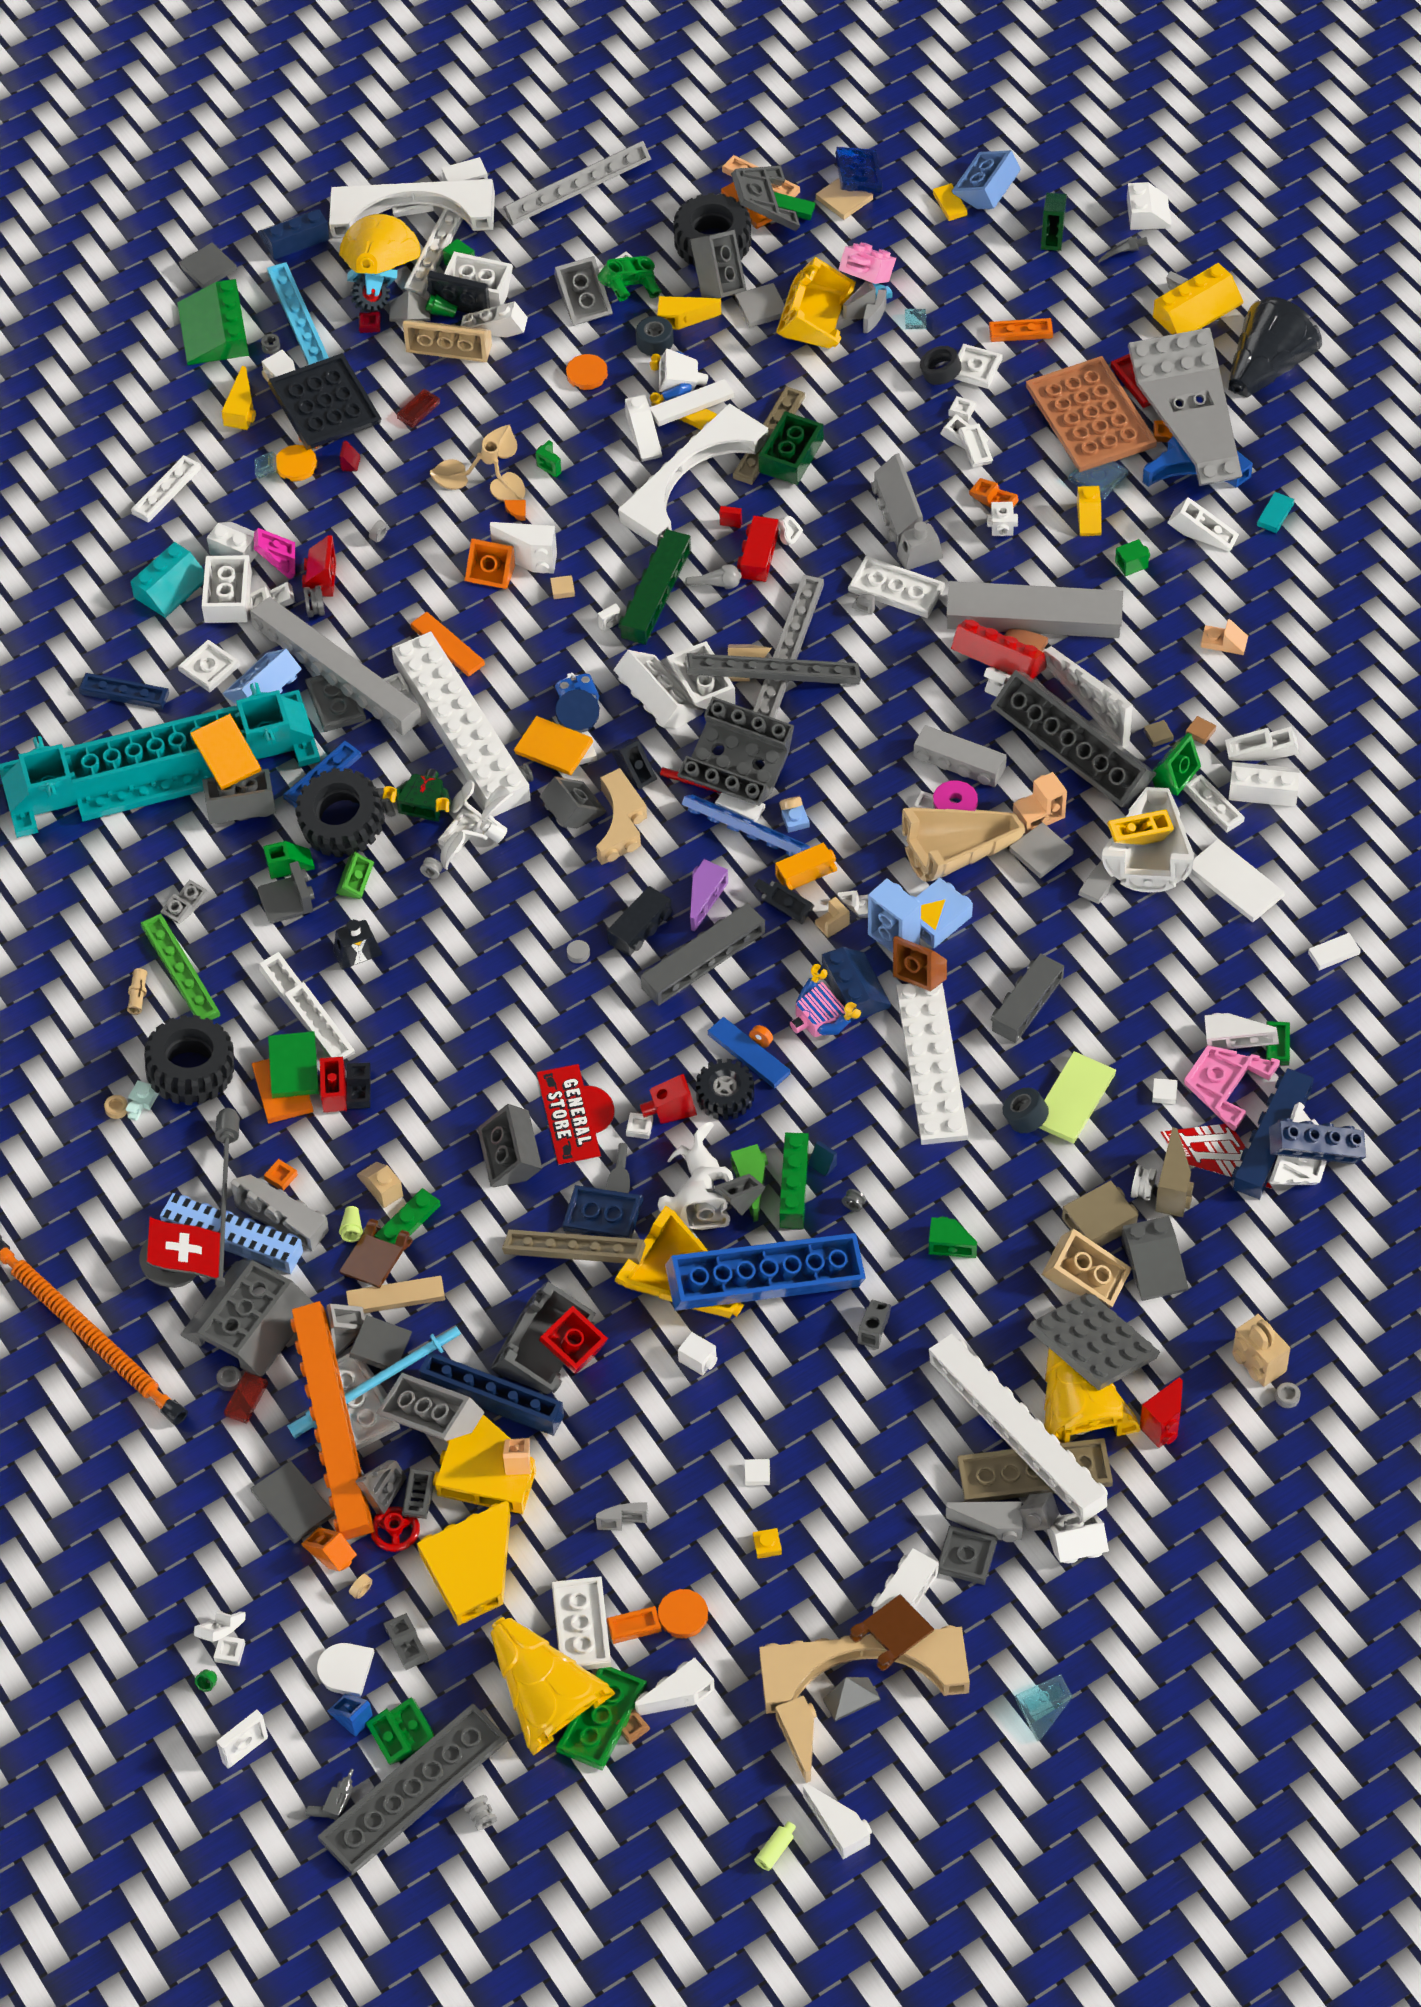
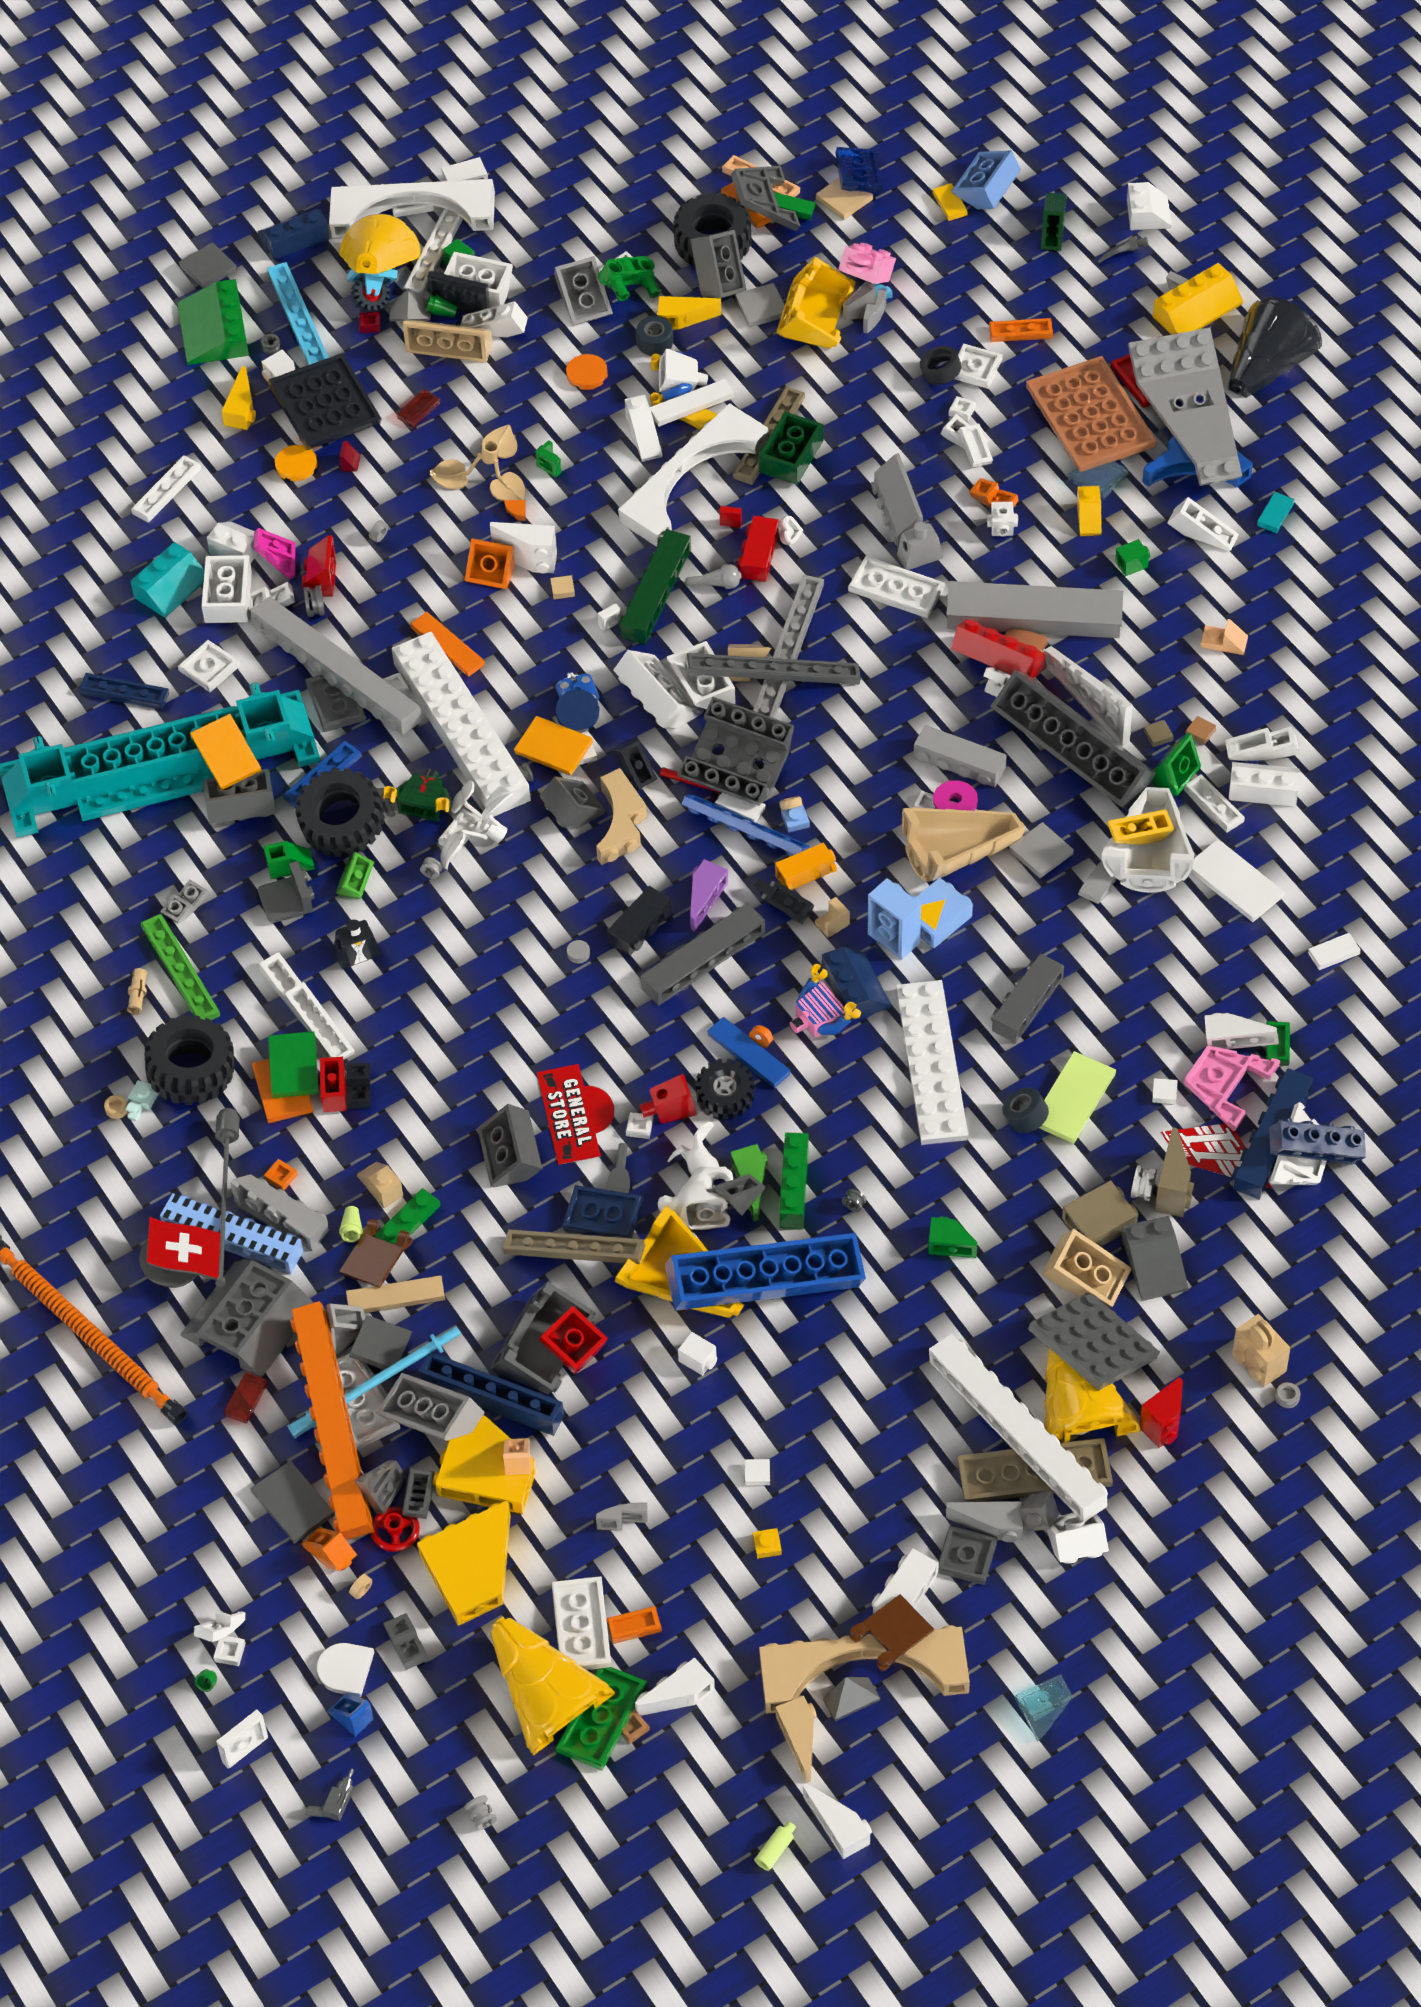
(228, 1378): flat silver tile -> none
(265, 464): clear light blue tile -> none
(269, 672): light blue slope -> none
(400, 1731): green slope -> none
(412, 1789): dark grey plate -> none
(577, 183): light grey plate -> none
(683, 1613): orange tile -> none
(823, 1159): dark blue slope -> none
(856, 903): white slope -> none
(865, 603): light grey tile -> none
(873, 1324): dark grey leg -> none
(915, 318): clear light blue tile -> none
(918, 964): dark orange slope -> none
(1044, 805): light nougat brick -> none
(1161, 432): orange tile -> none

